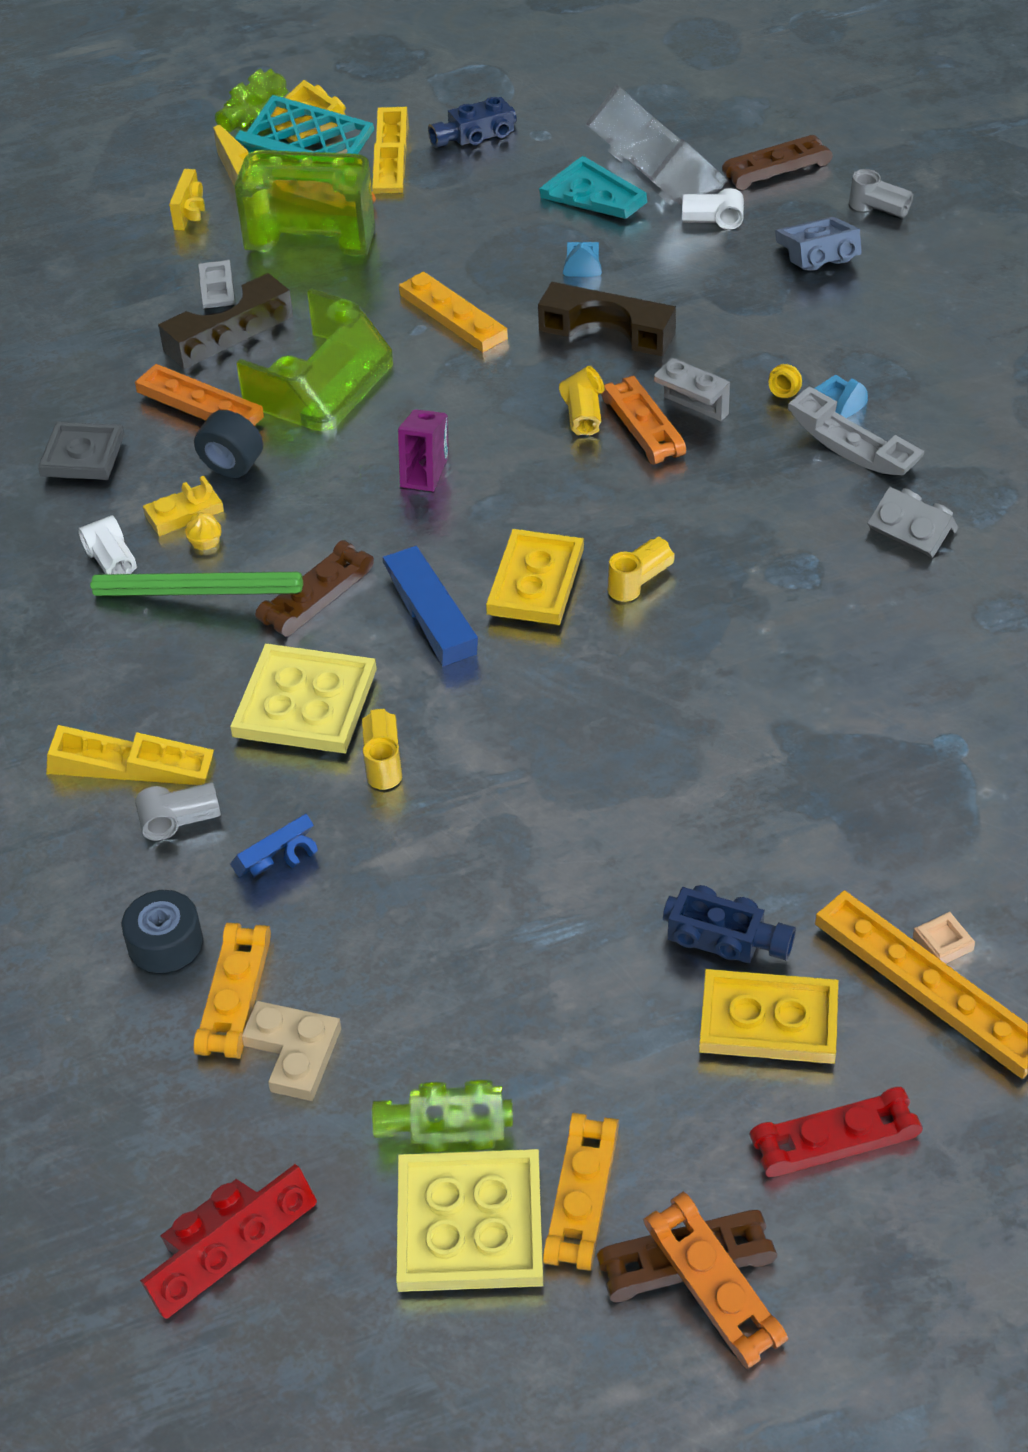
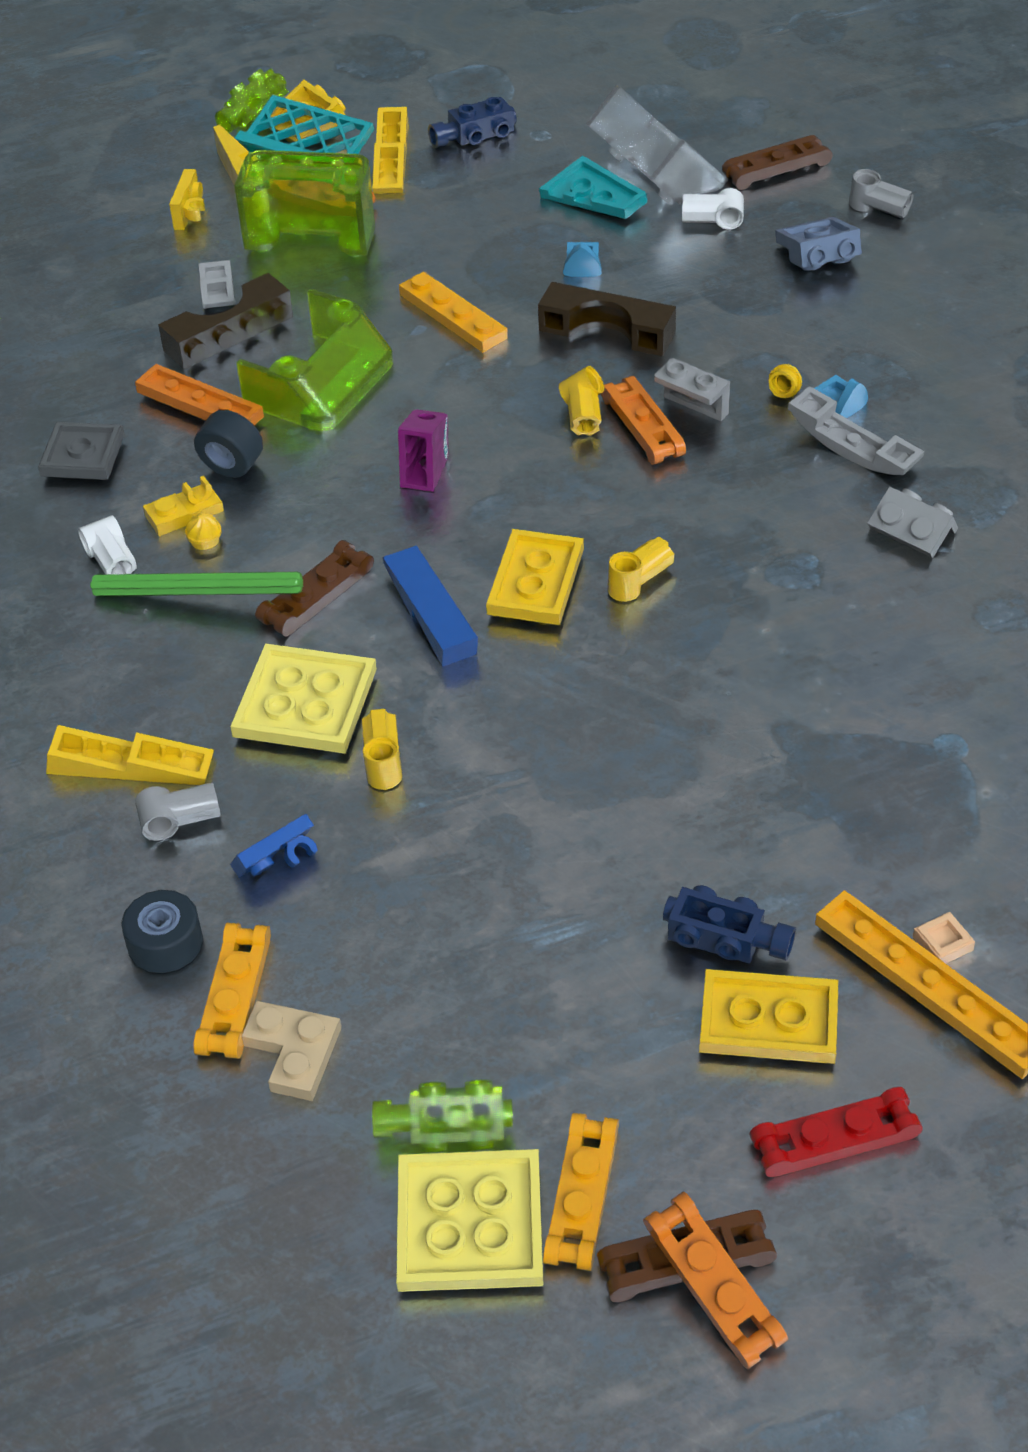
(223, 1235): red bracket -> none

